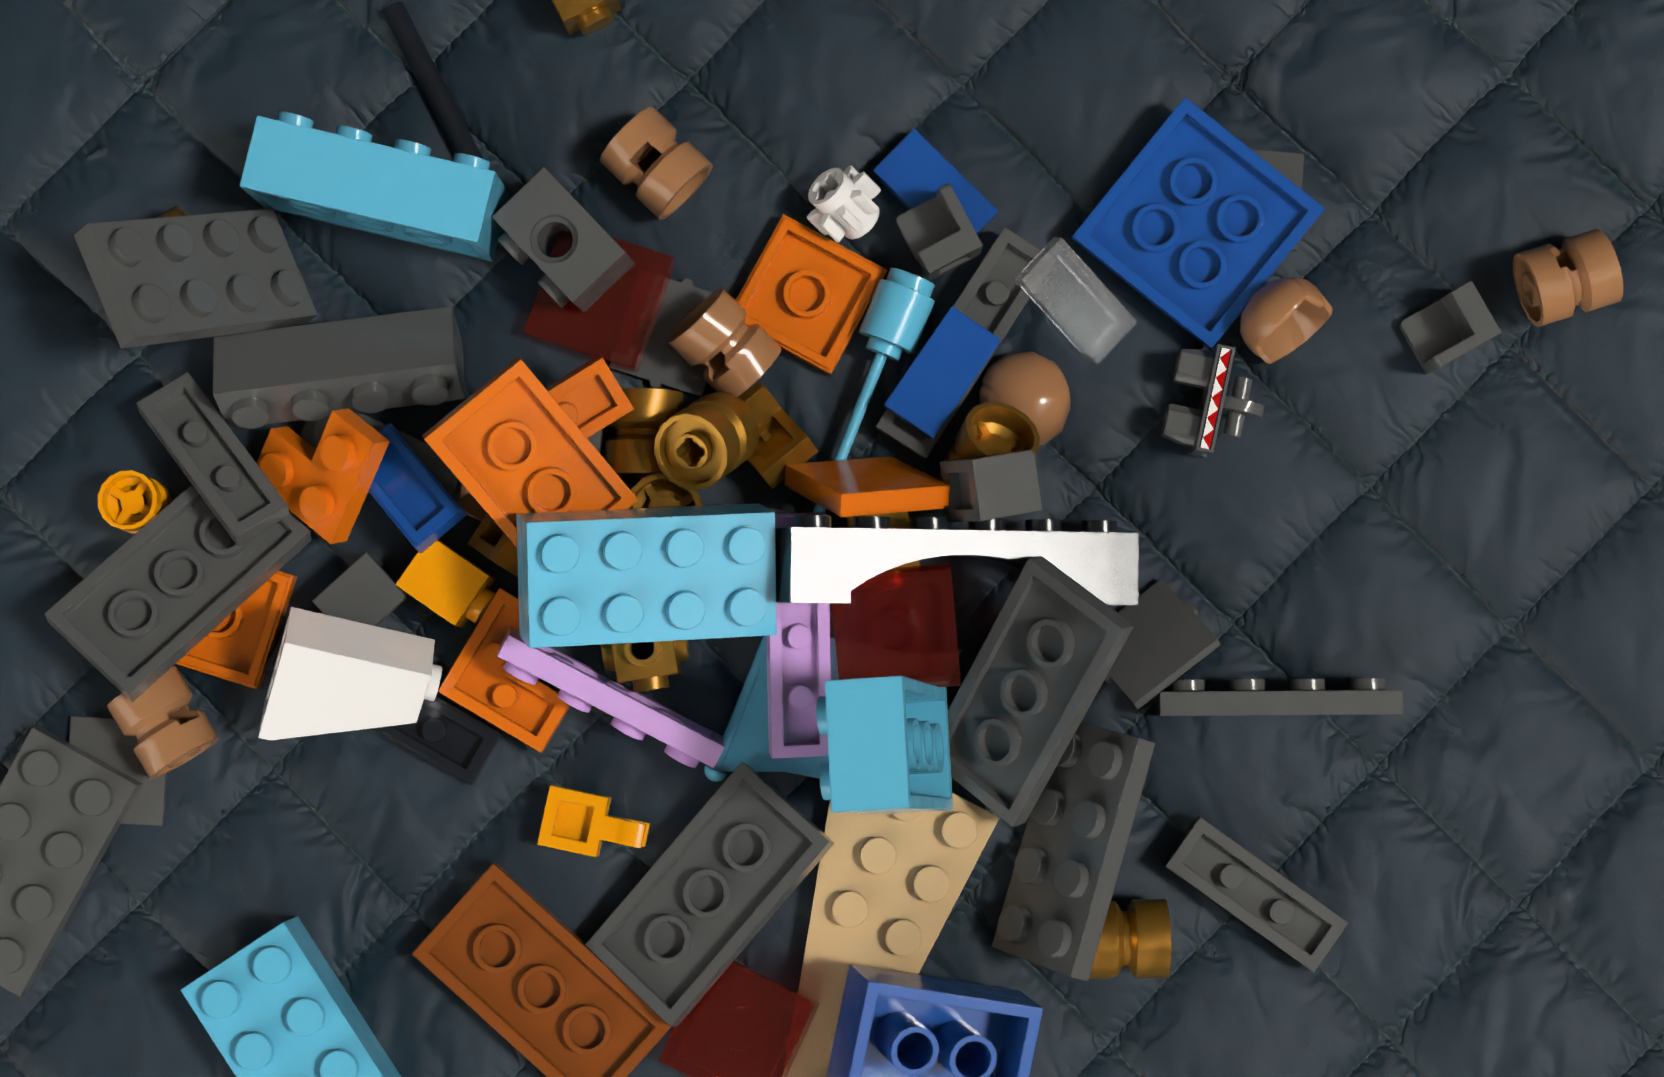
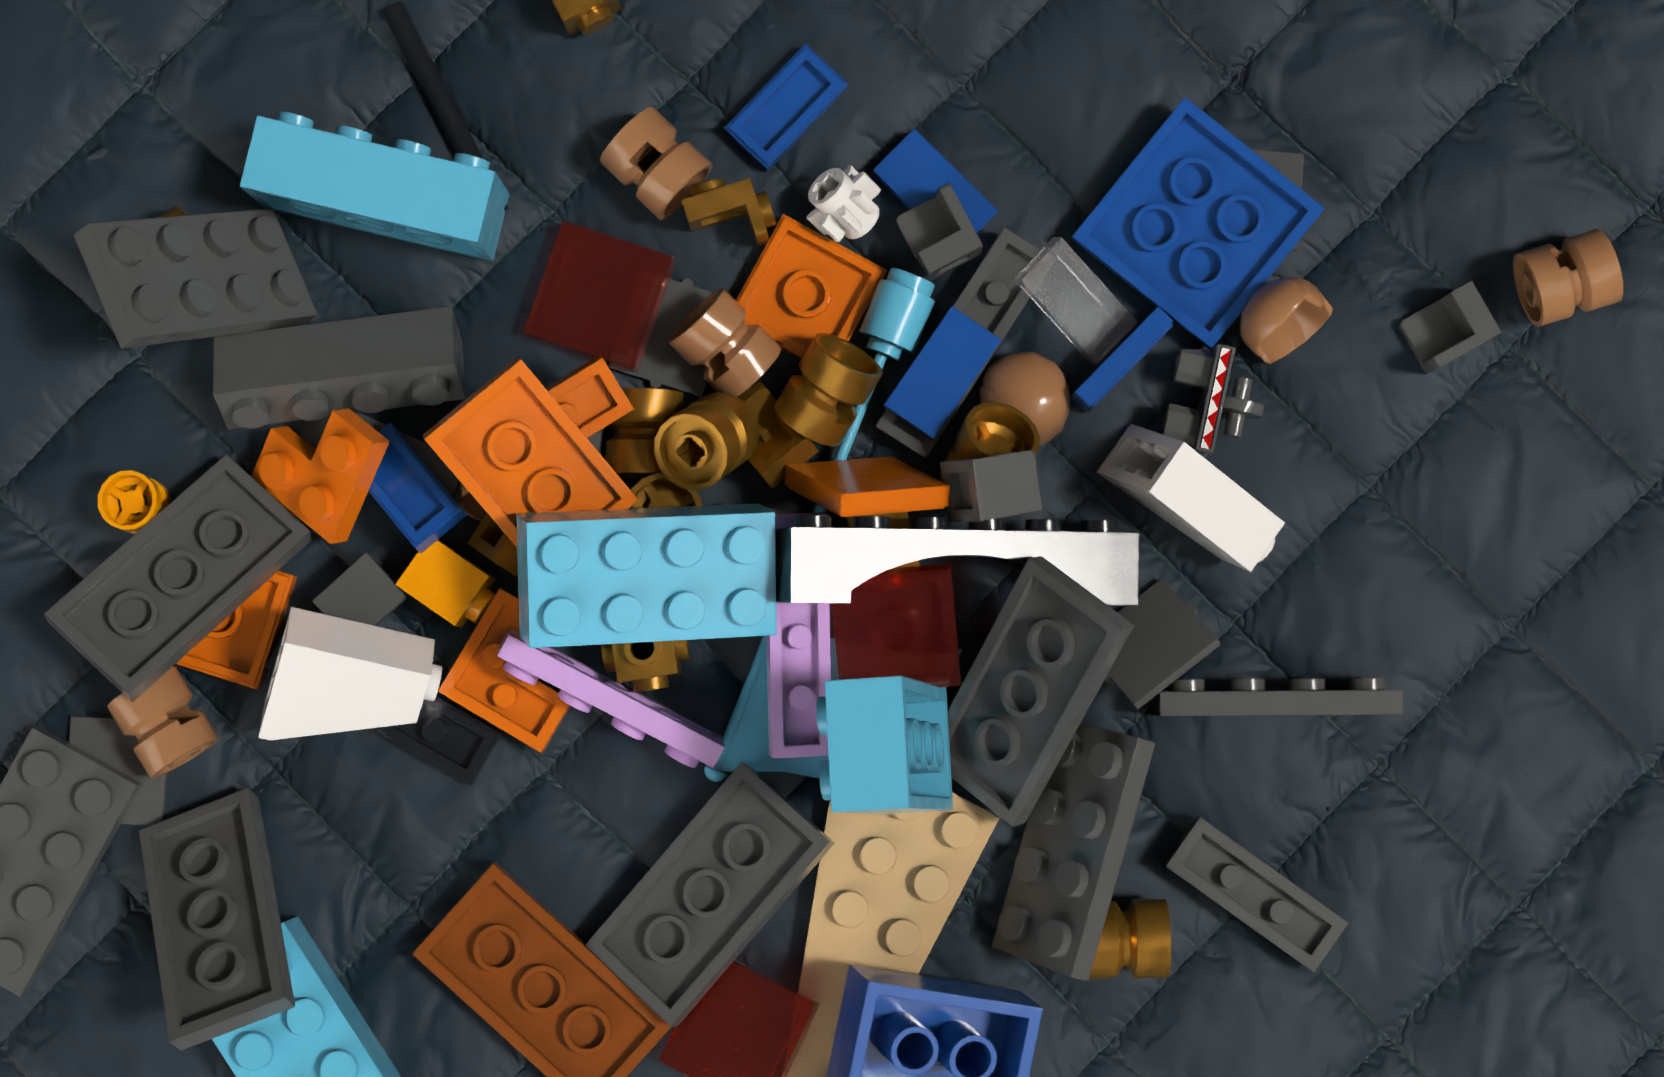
(213, 459): dark grey plate -> none
(215, 919): none -> dark grey plate
(547, 209): dark grey brick -> none
(580, 821): light orange plate -> none
(717, 202): none -> pearl gold bracket
(786, 107): none -> blue tile
(831, 384): none -> pearl gold wheel
(1122, 360): none -> blue tile
(1192, 496): none -> white slope

